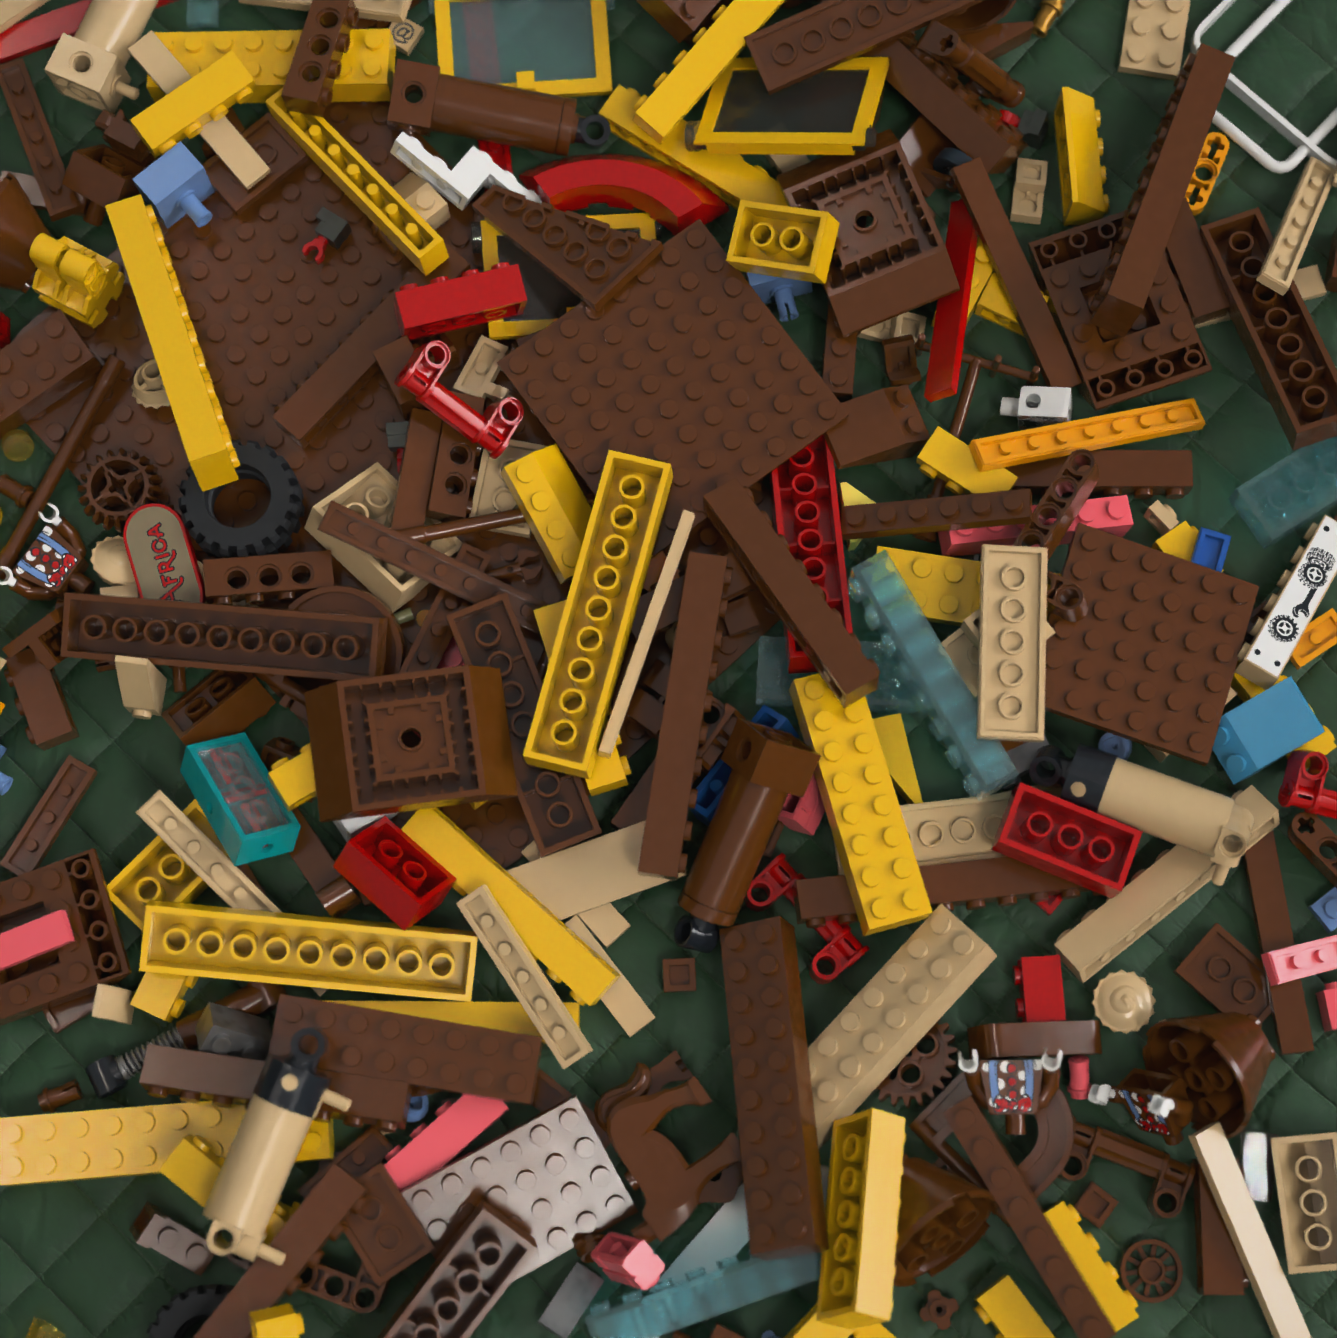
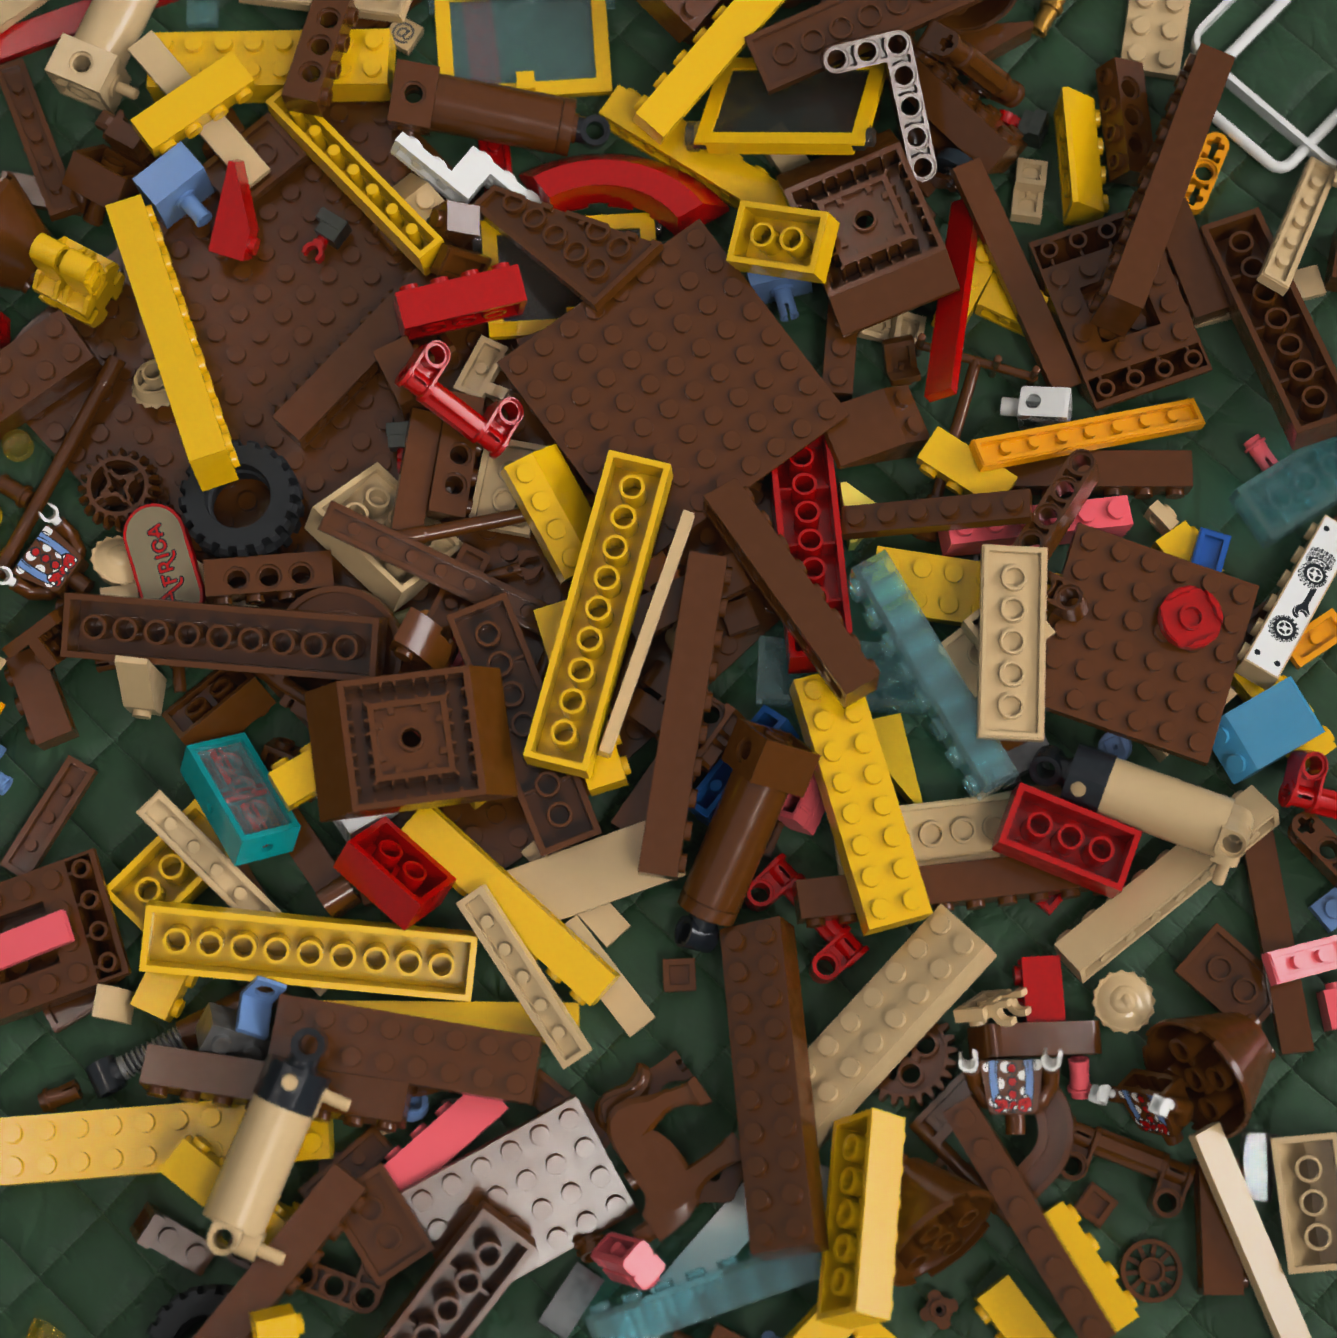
(236, 220): none -> red slope
(256, 1007): none -> medium blue bracket
(421, 643): none -> reddish brown brick
(454, 260): none -> reddish brown tile
(456, 221): none -> brick
(898, 91): none -> beam
(990, 1005): none -> tan plate
(1124, 118): none -> reddish brown brick
(1190, 618): none -> red tile
(1260, 452): none -> coral pin

